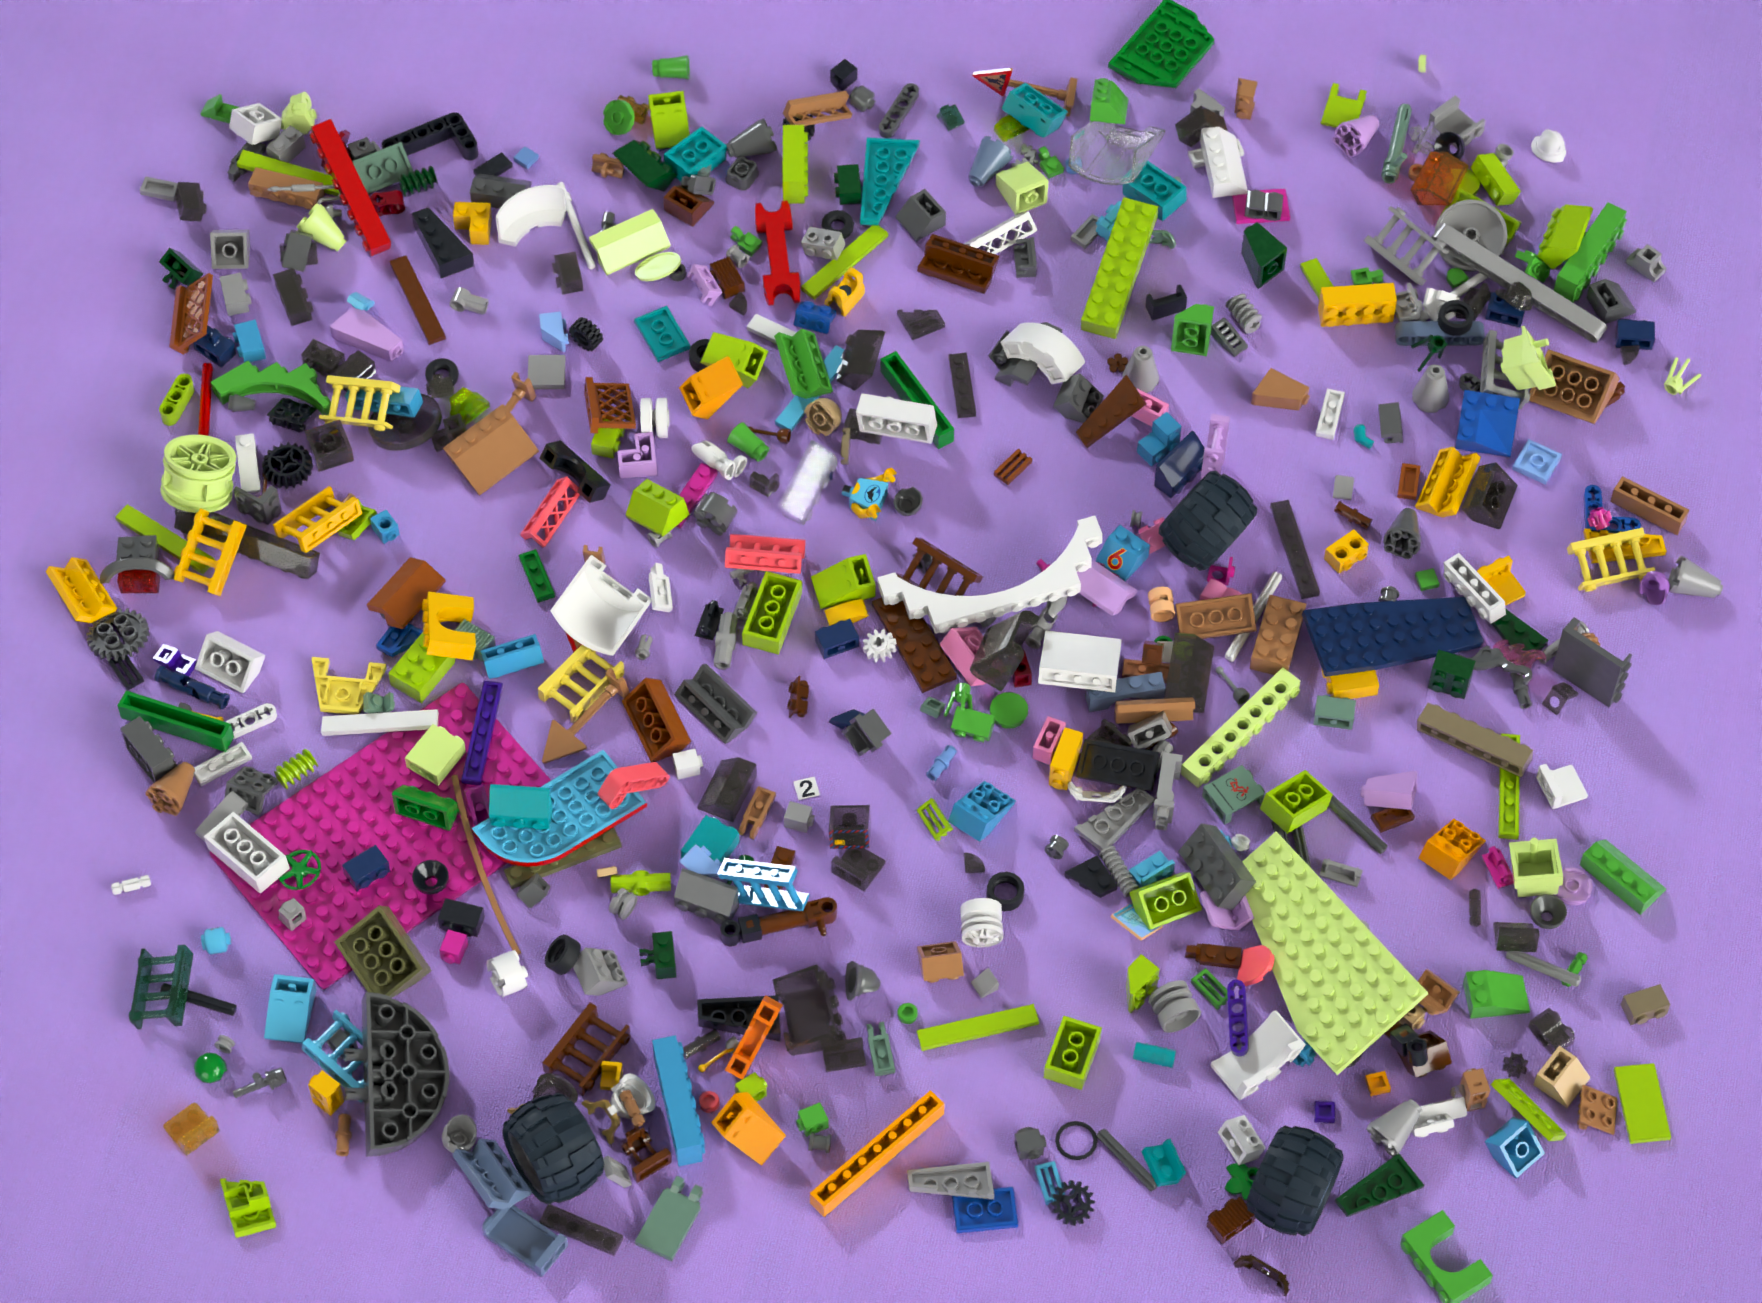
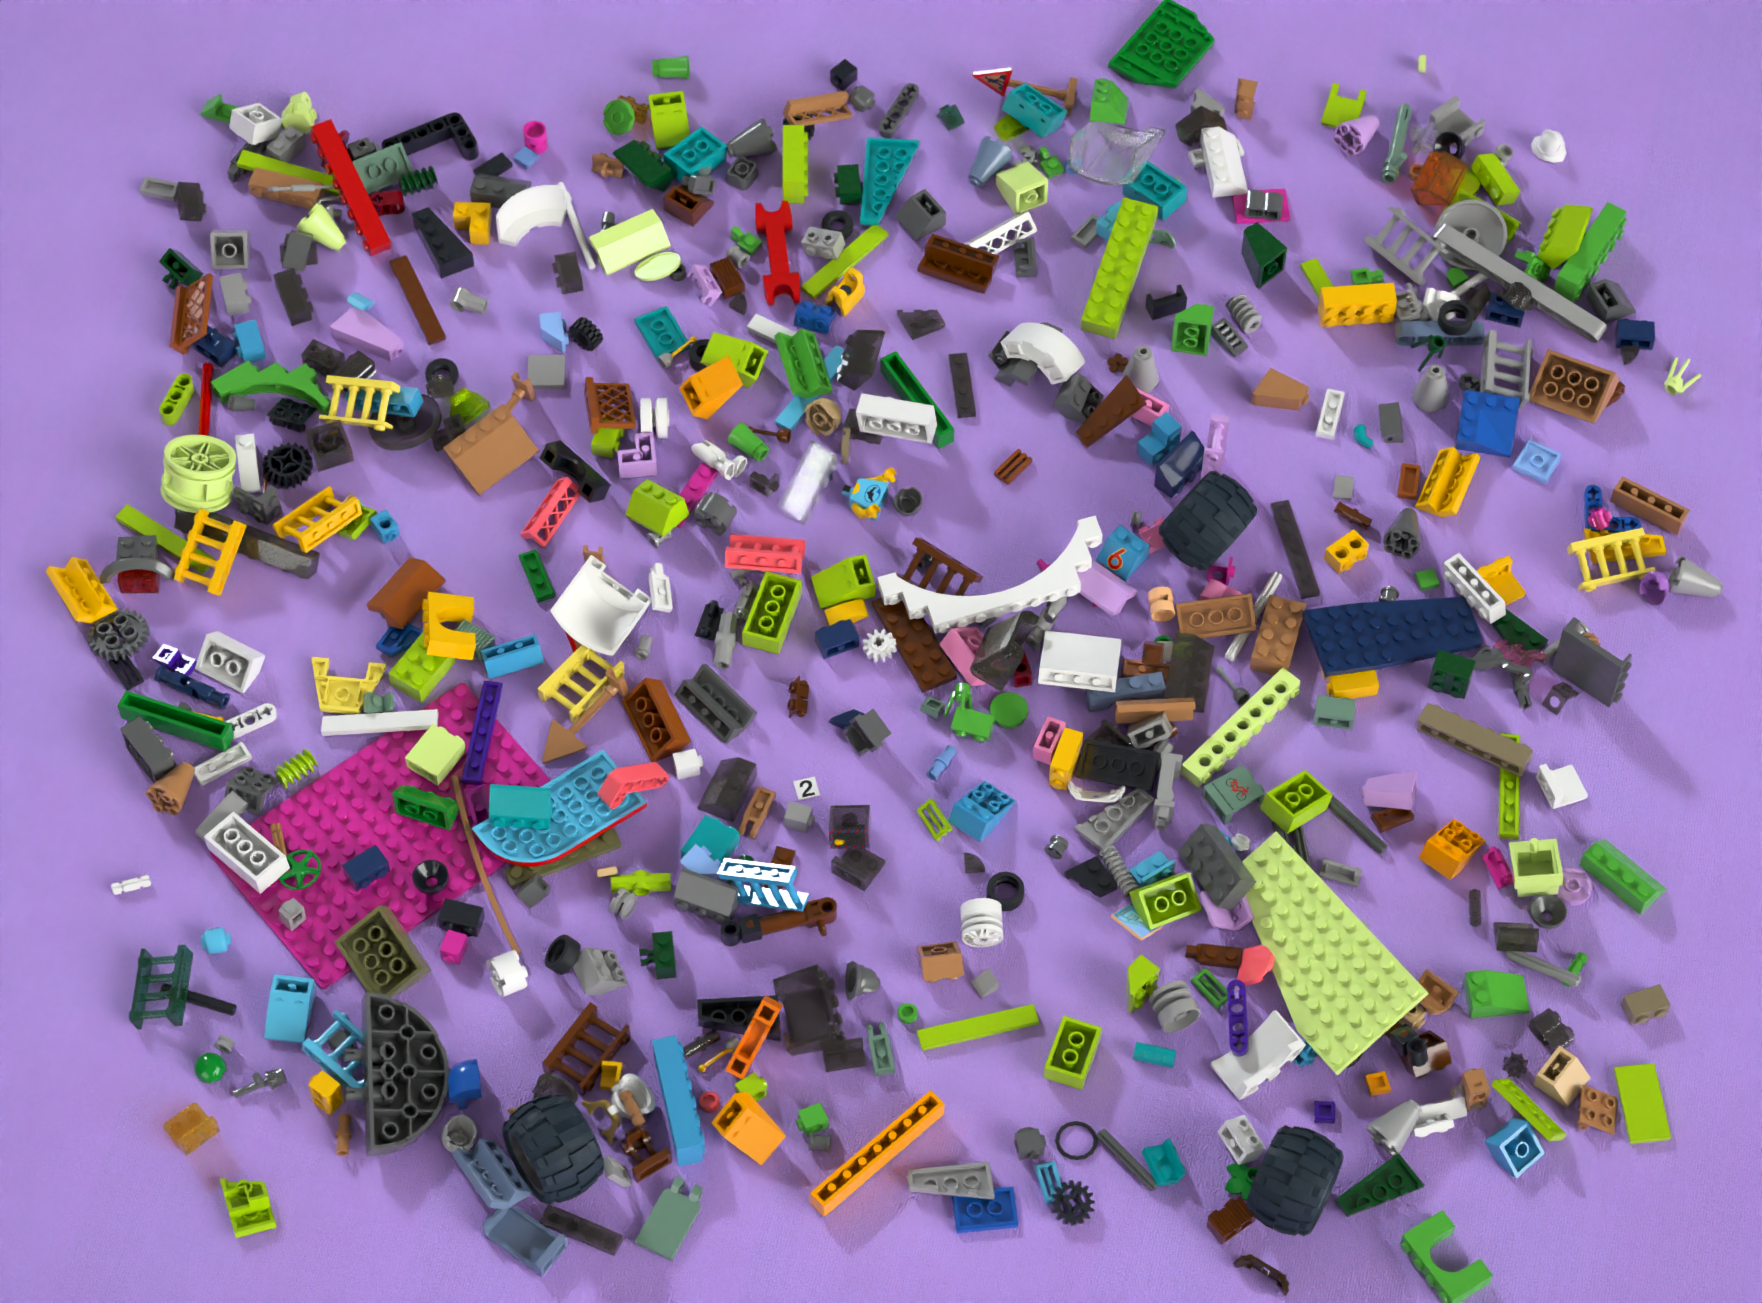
(277, 836): none -> medium nougat axle
(464, 1083): none -> blue brick
(535, 136): none -> dark pink wheel
(666, 359): none -> hinge
(1489, 496): clear smoke slope -> none
(1526, 363): yellowish green piece -> none
(1647, 262): light grey brick -> none

